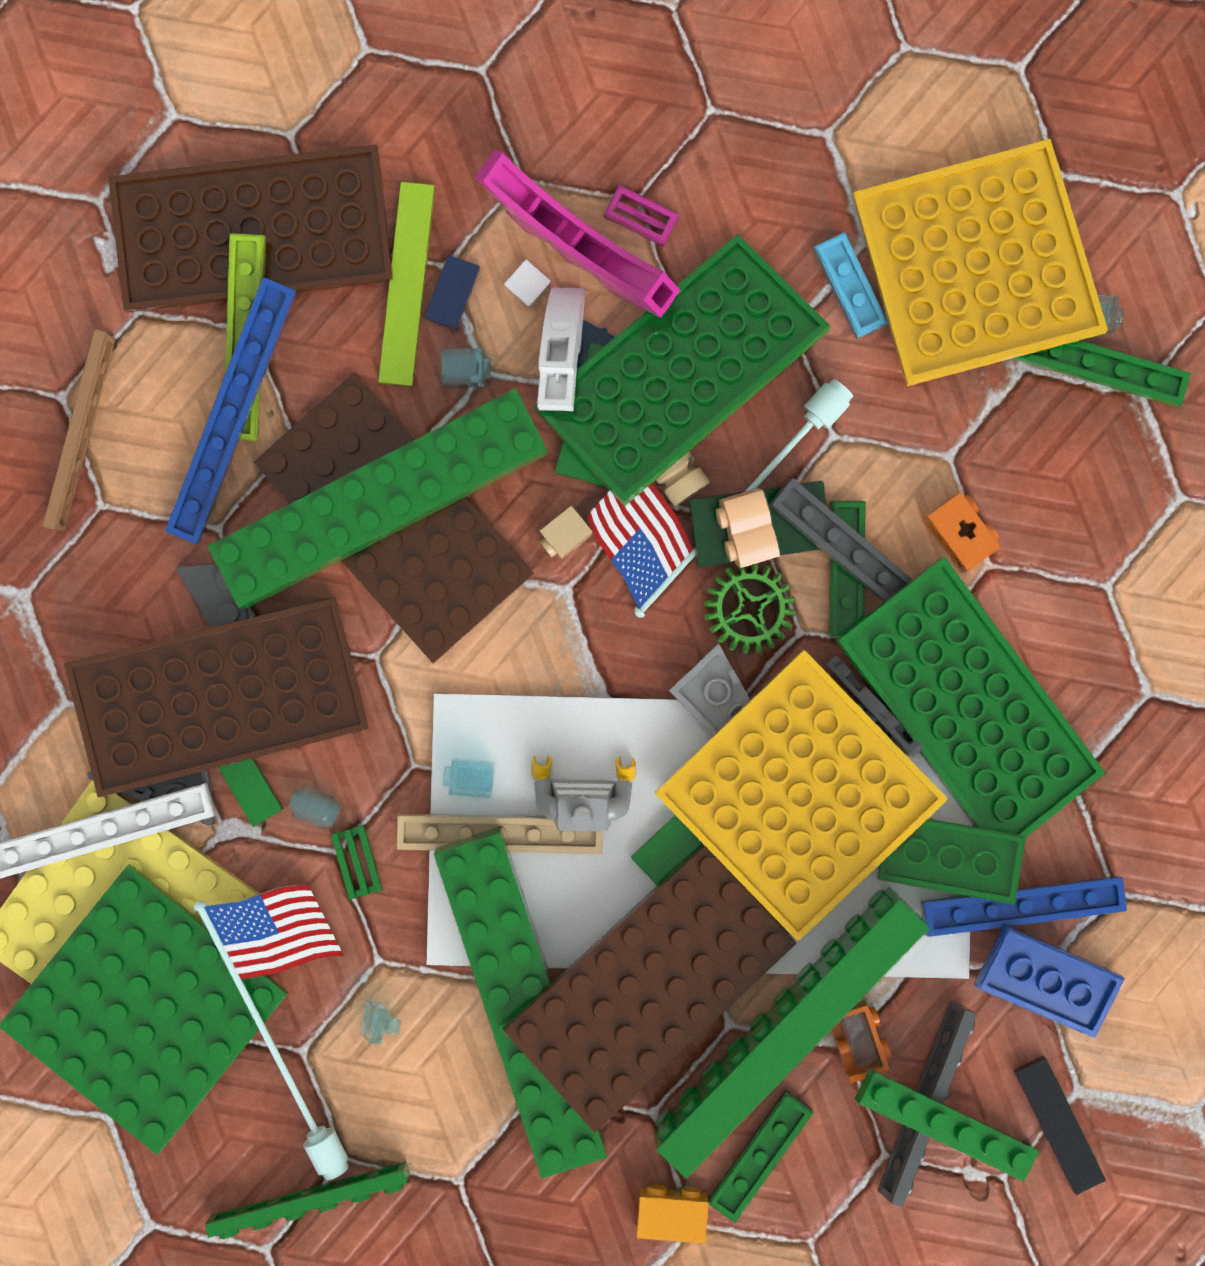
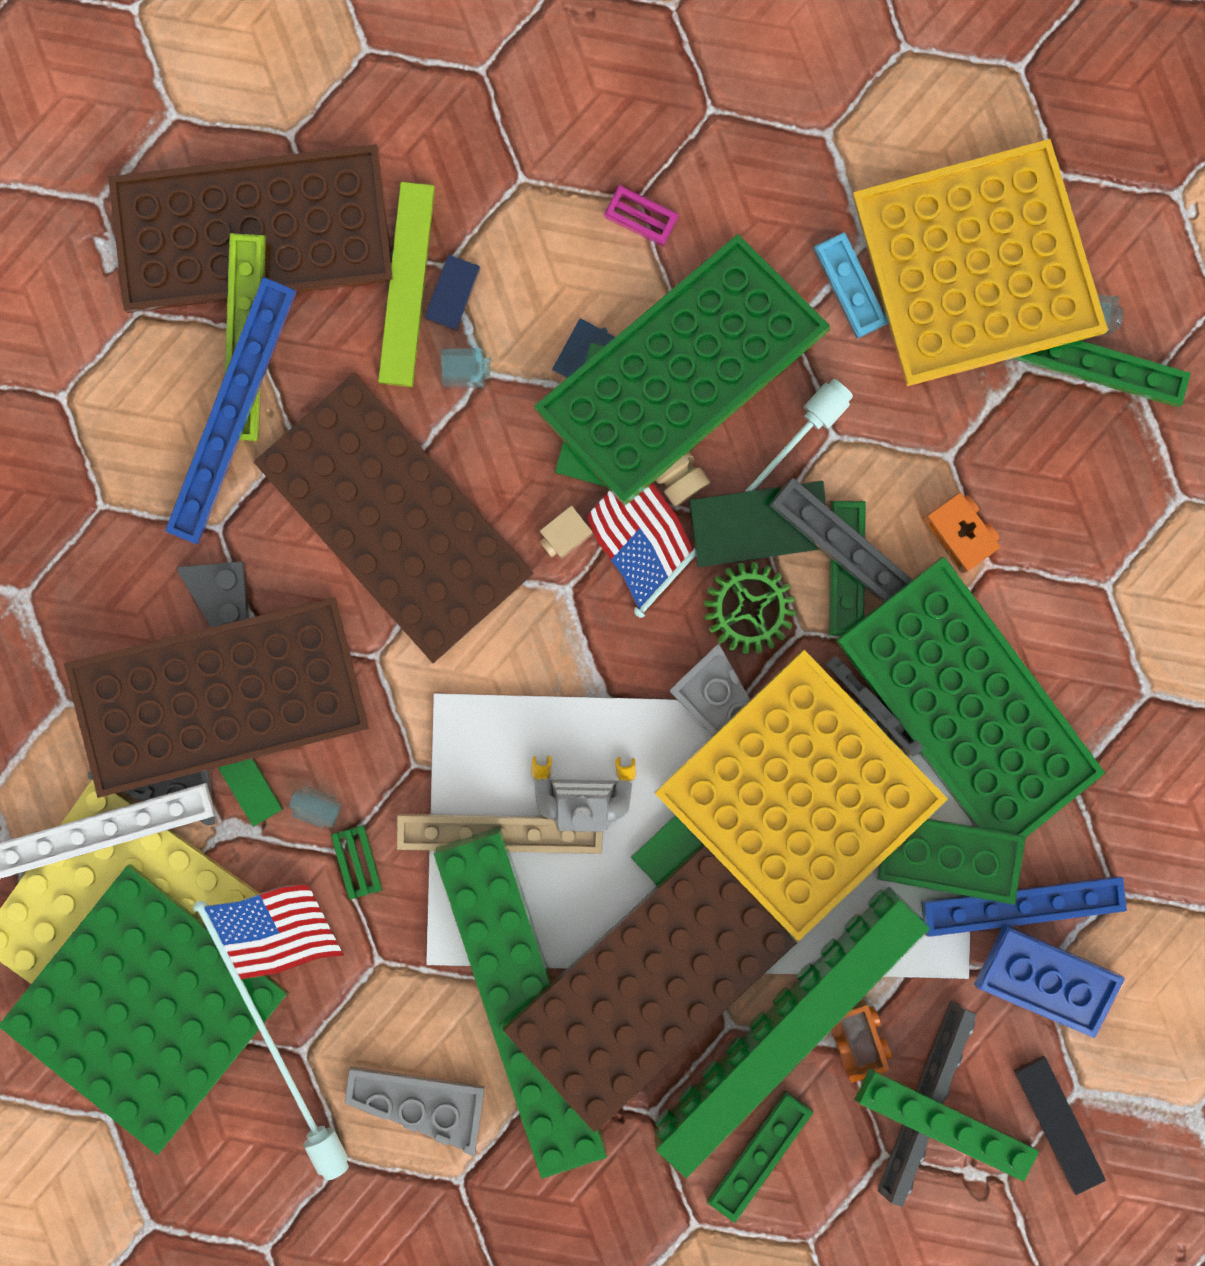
(79, 431): medium nougat tile -> none
(294, 1204): green plate -> none
(378, 500): green brick -> none
(378, 1022): clear light blue tile -> none
(422, 1104): none -> light grey wing
(469, 778): clear light blue brick -> none
(527, 283): white tile -> none
(560, 348): white slope -> none
(574, 239): dark pink arch -> none
(672, 1214): light orange brick -> none
(748, 528): light nougat brick -> none

